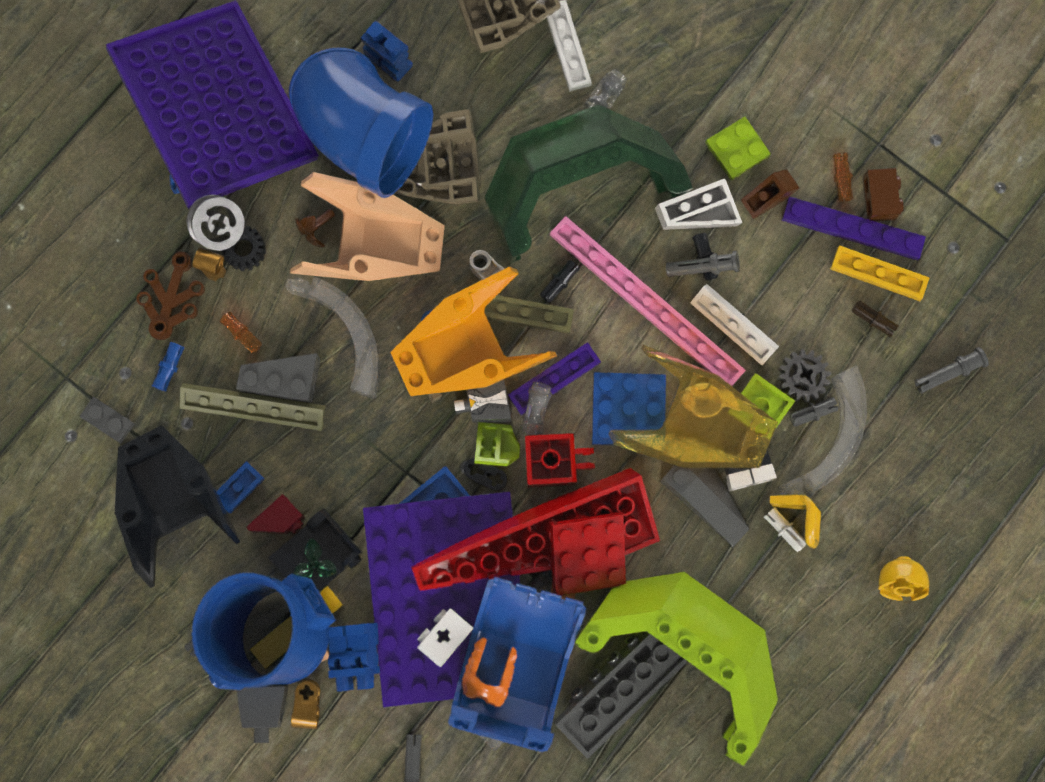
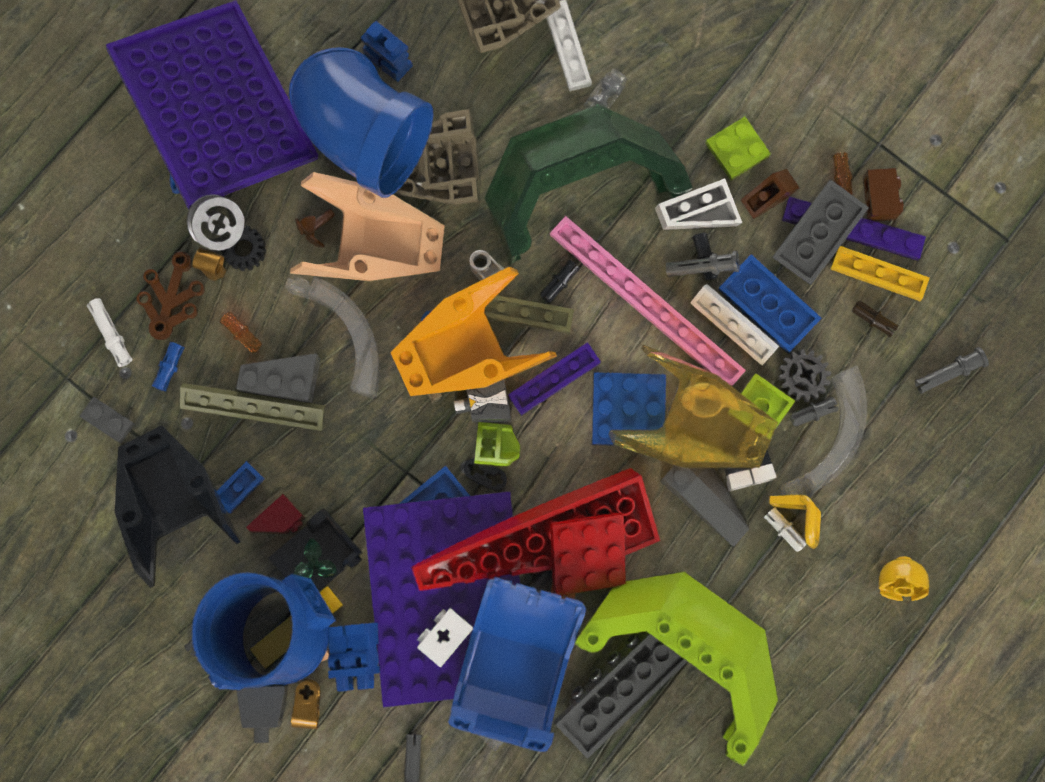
(113, 340): none -> white pin
(475, 688): orange piece -> none
(538, 400): clear piece -> none
(562, 449): red hinge -> none
(769, 304): none -> blue plate
(820, 232): none -> dark grey plate

